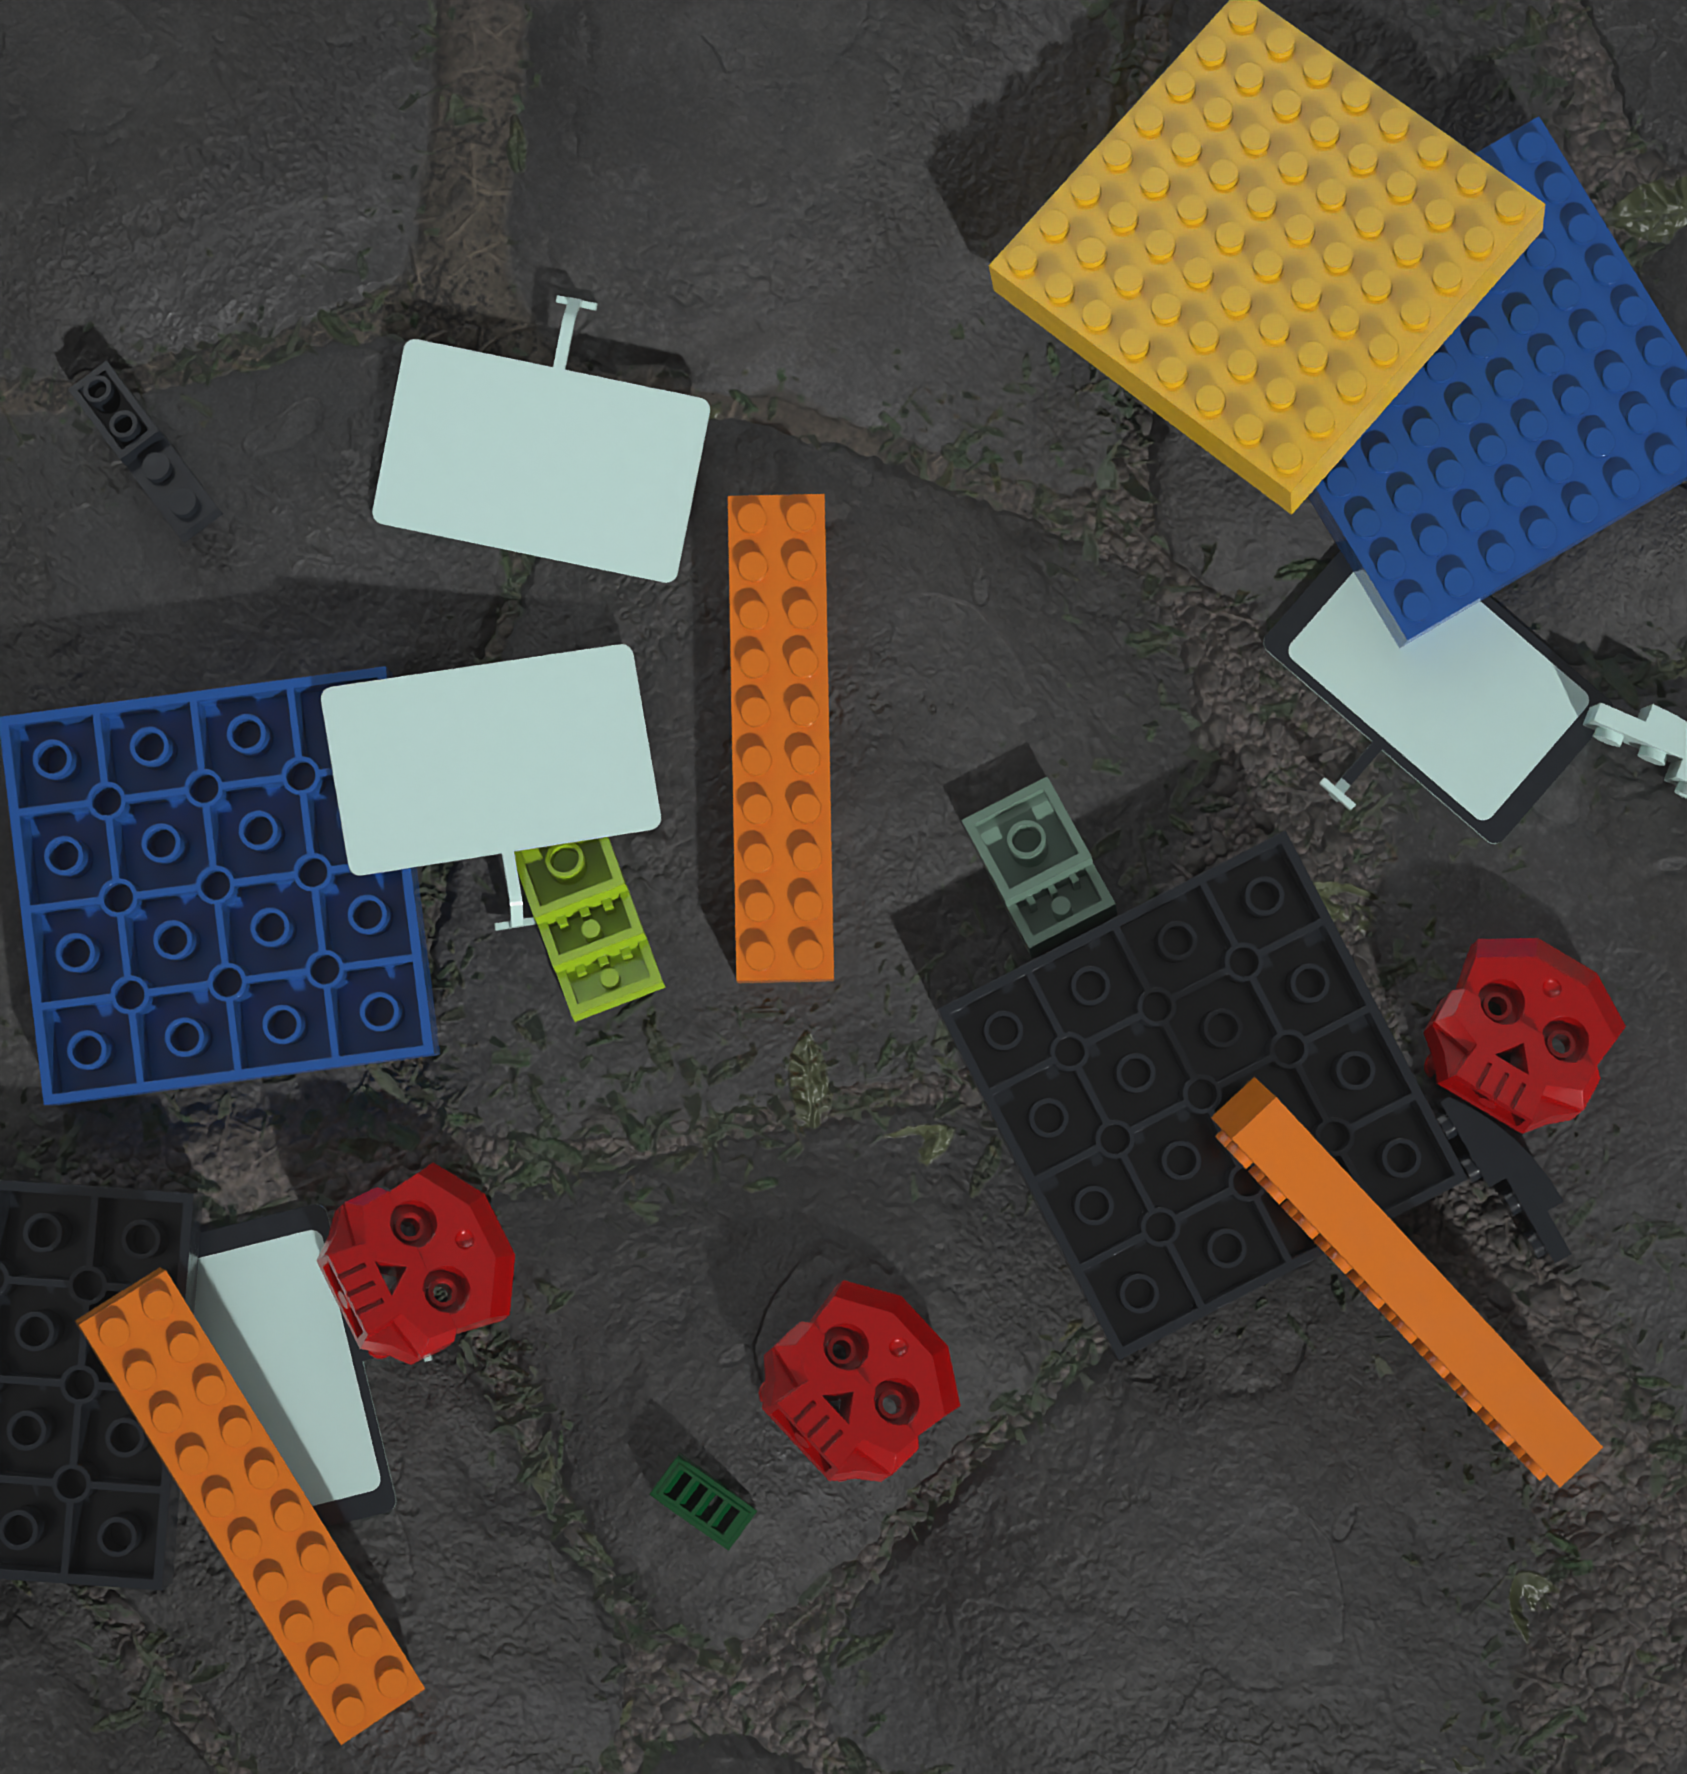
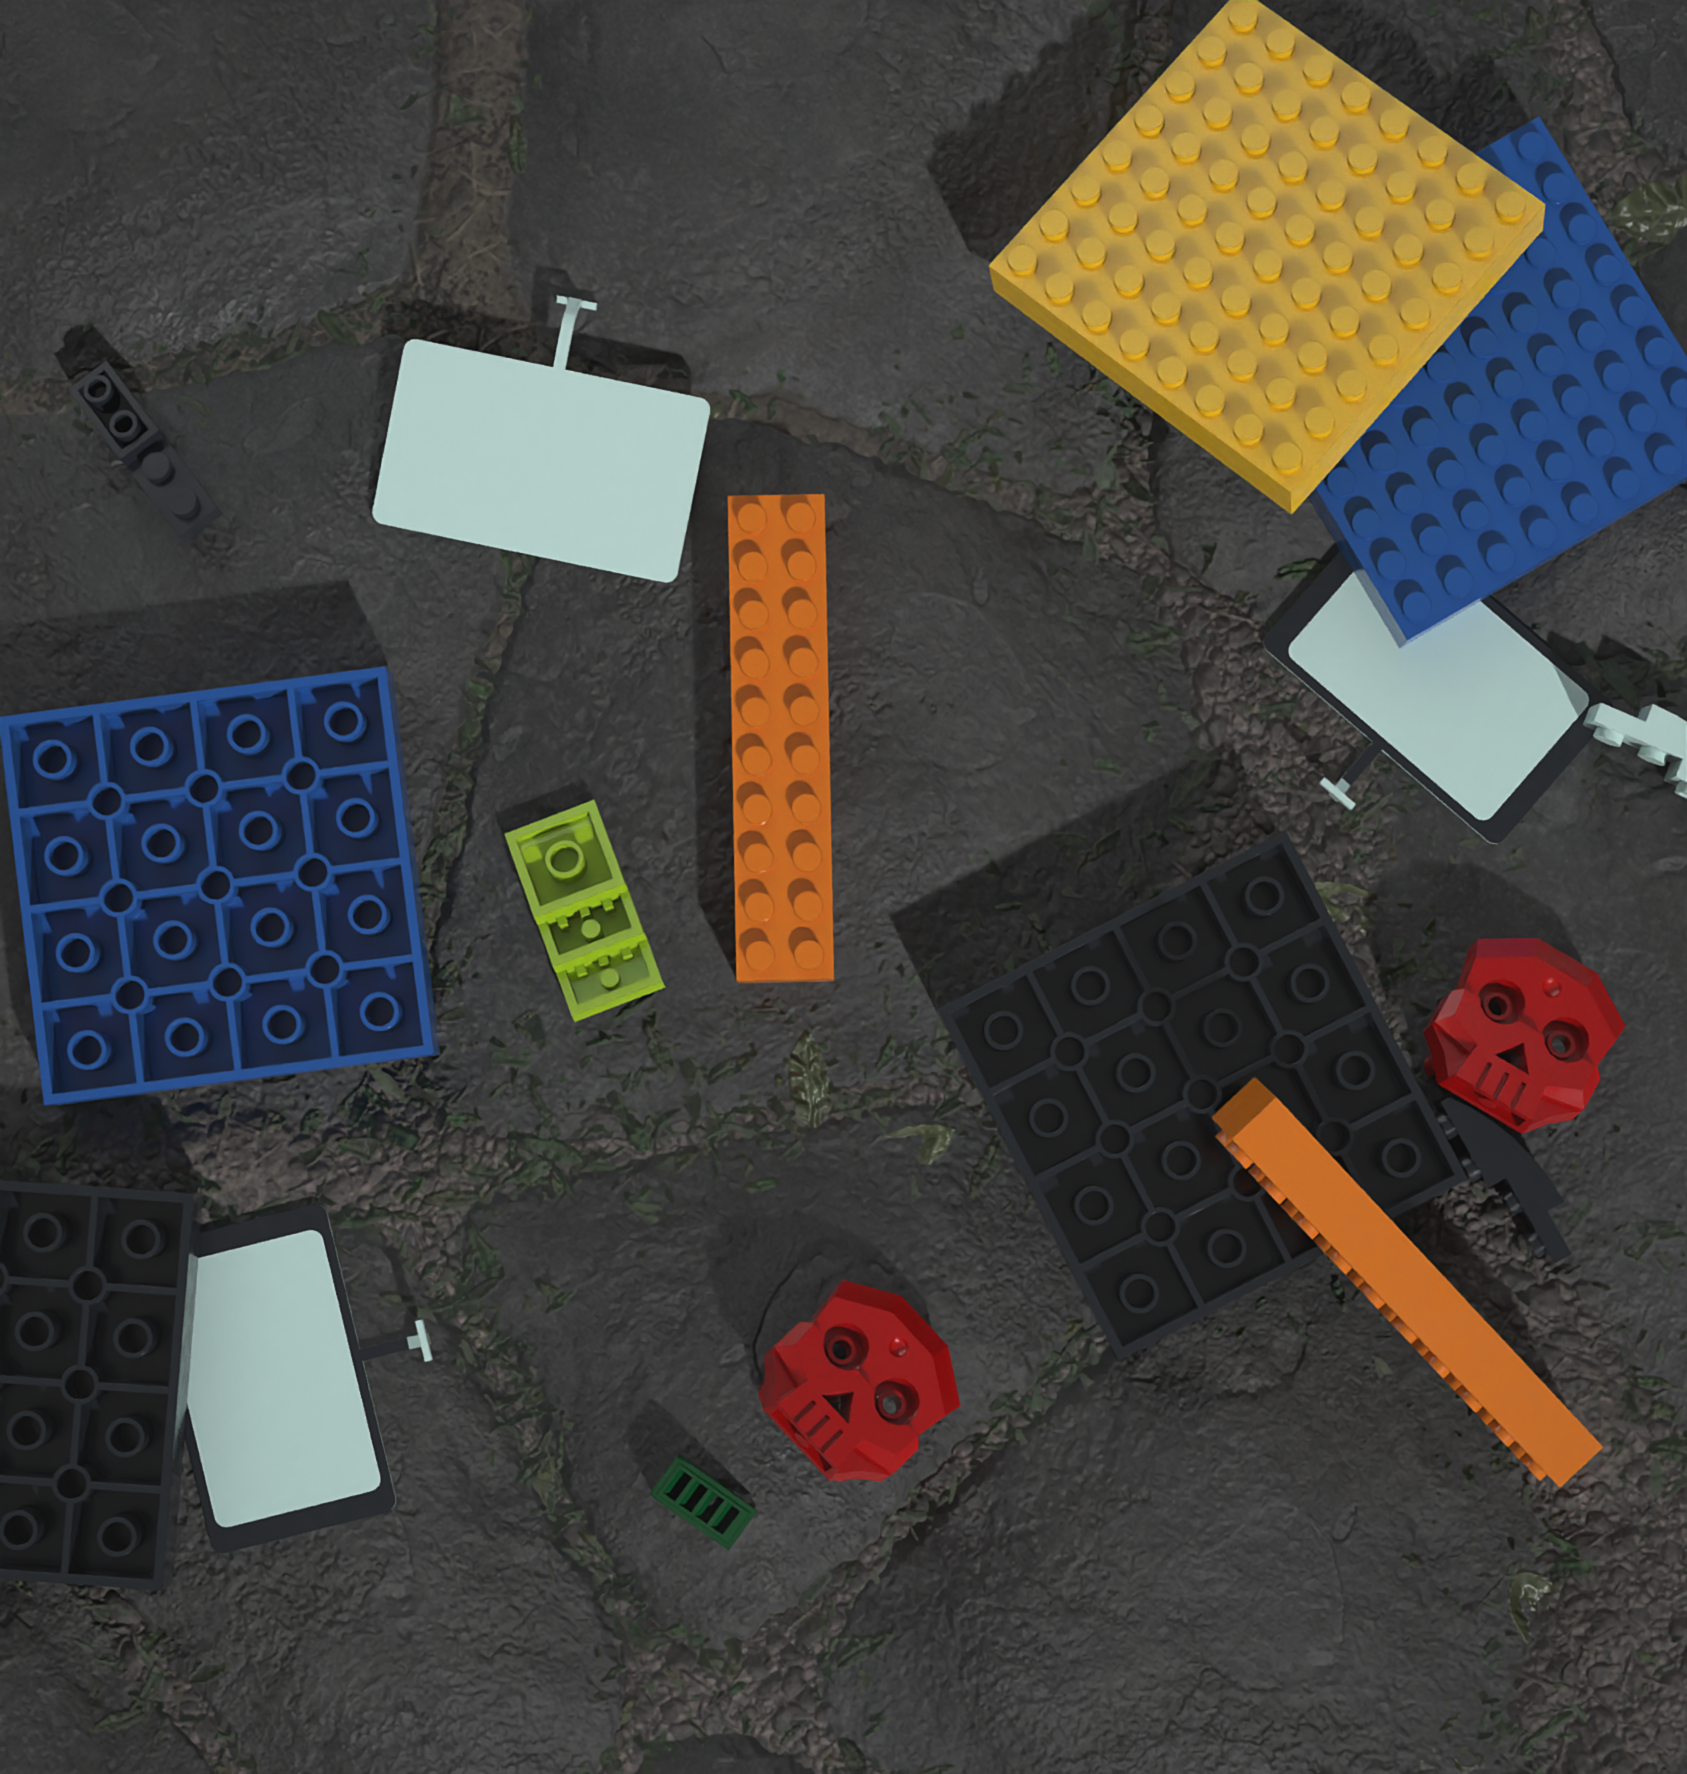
(250, 1504): orange brick -> none
(453, 1248): red brick -> none
(490, 762): light aqua piece -> none
(1040, 867): sand green slope -> none

